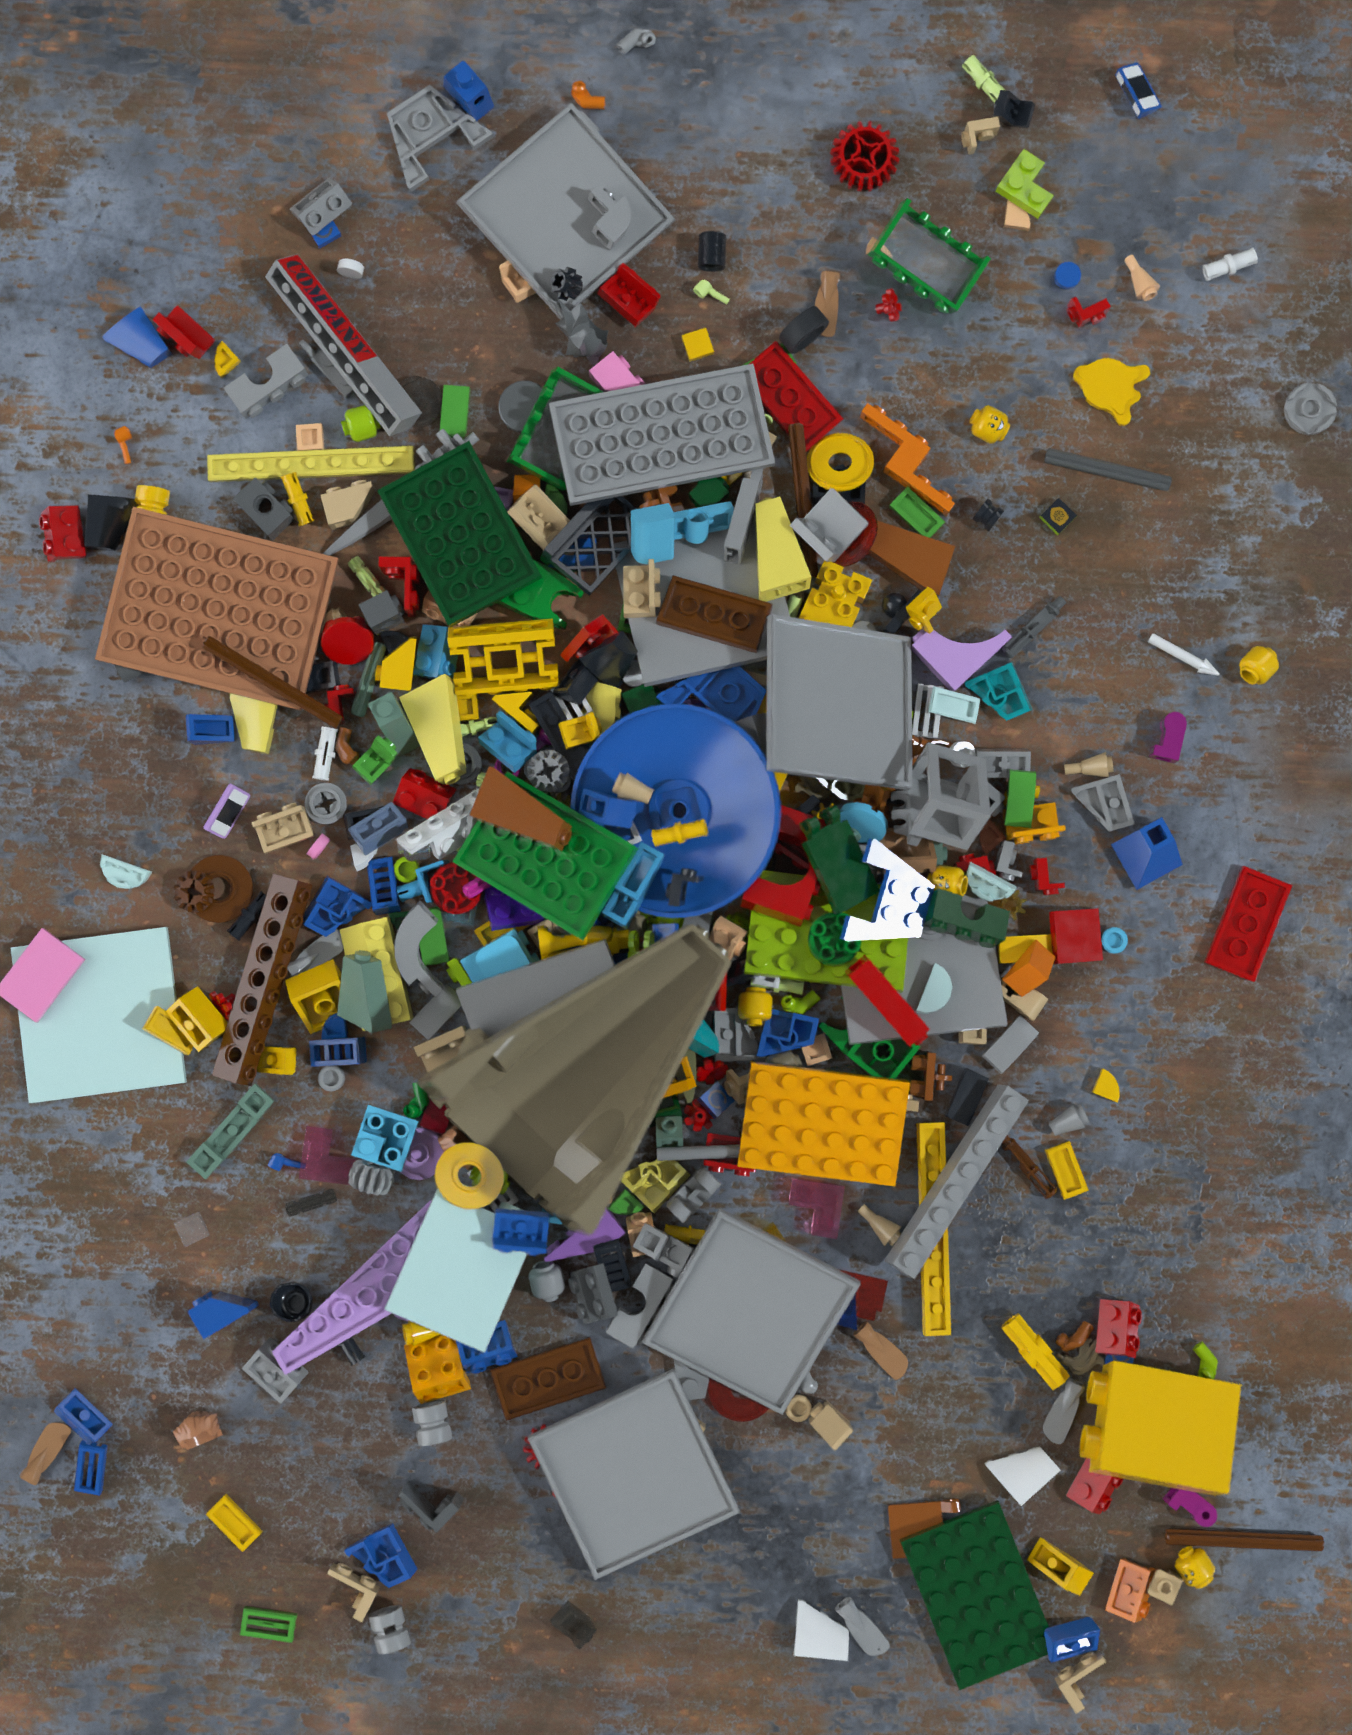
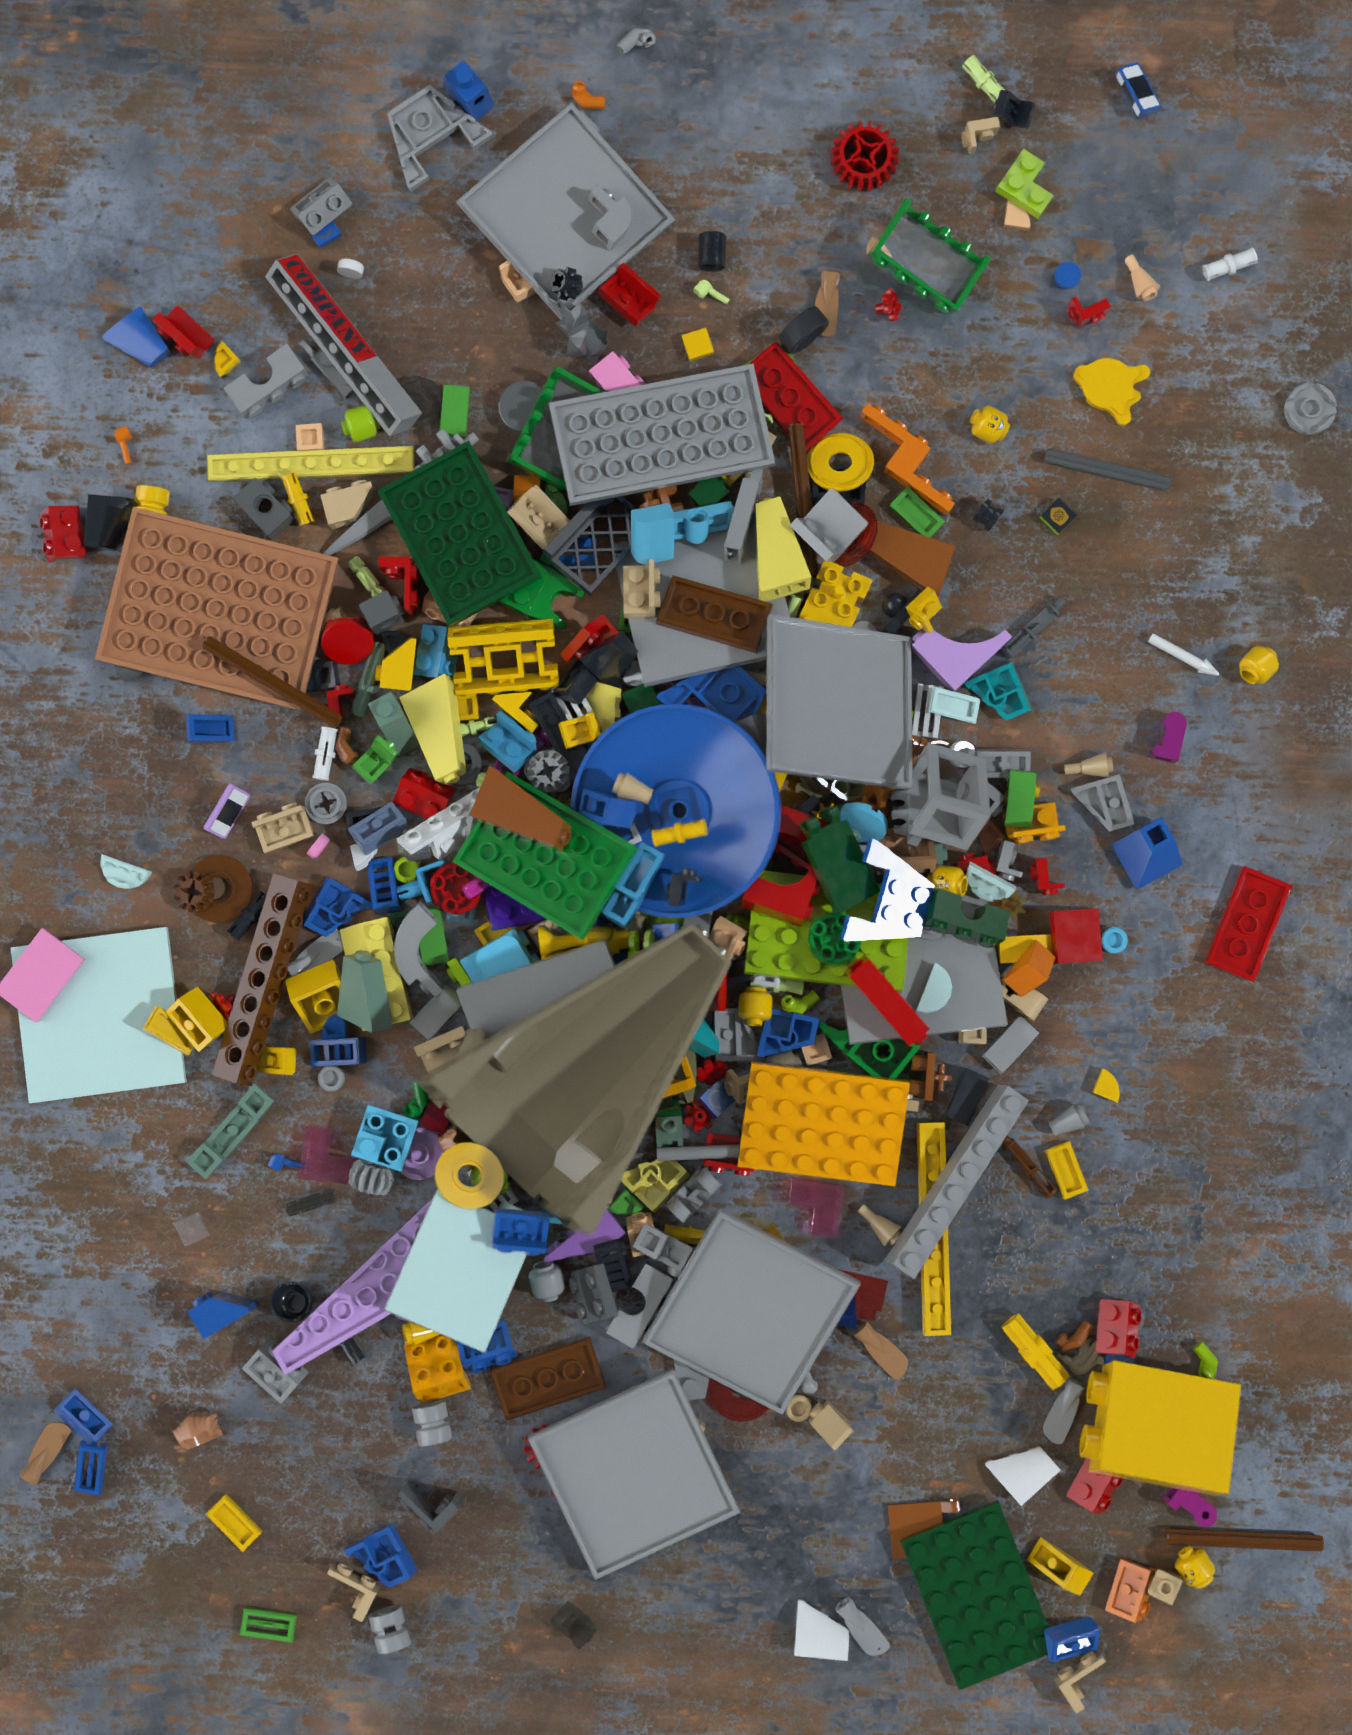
(254, 722): light yellow slope -> none

